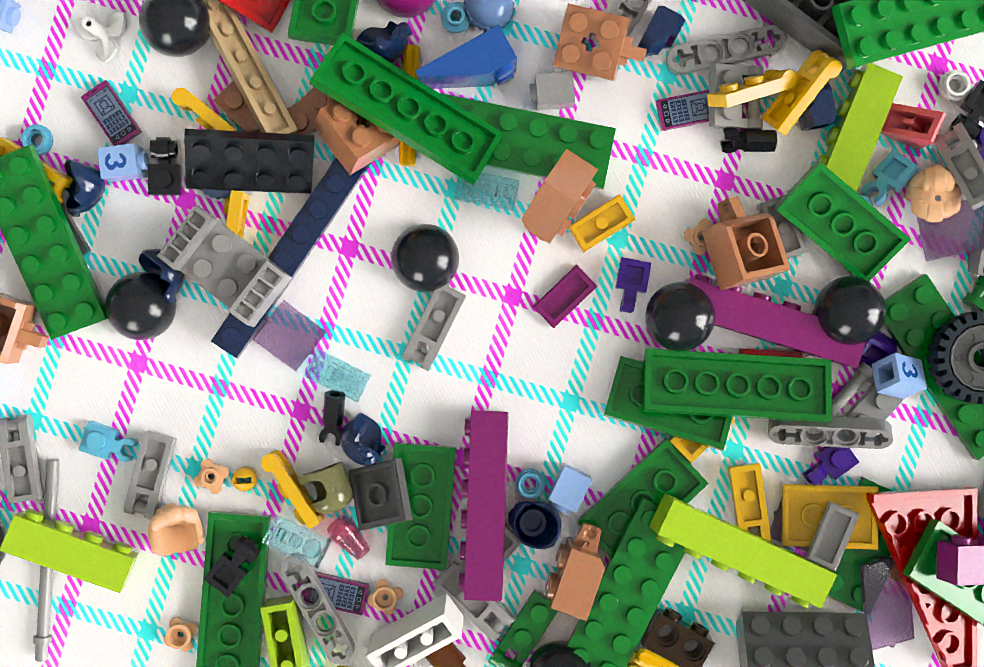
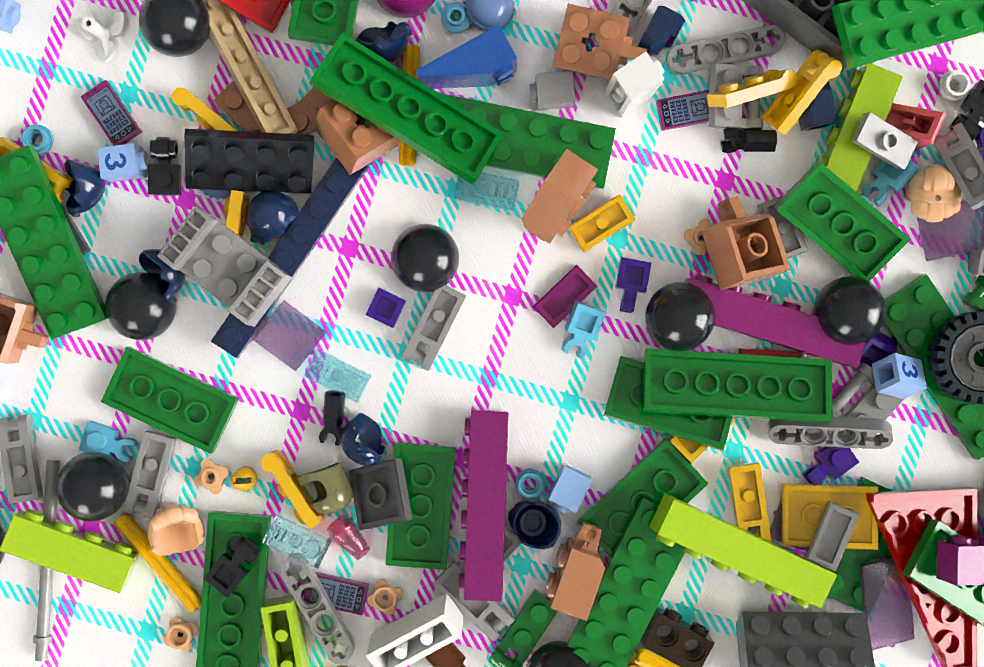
(92, 486): none -> black piece
(159, 564): none -> yellow axle
(170, 399): none -> green plate
(269, 216): none -> dark blue hair
(386, 307): none -> dark purple plate
(582, 324): none -> medium azure plate
(634, 83): none -> white brick
(884, 141): none -> plate

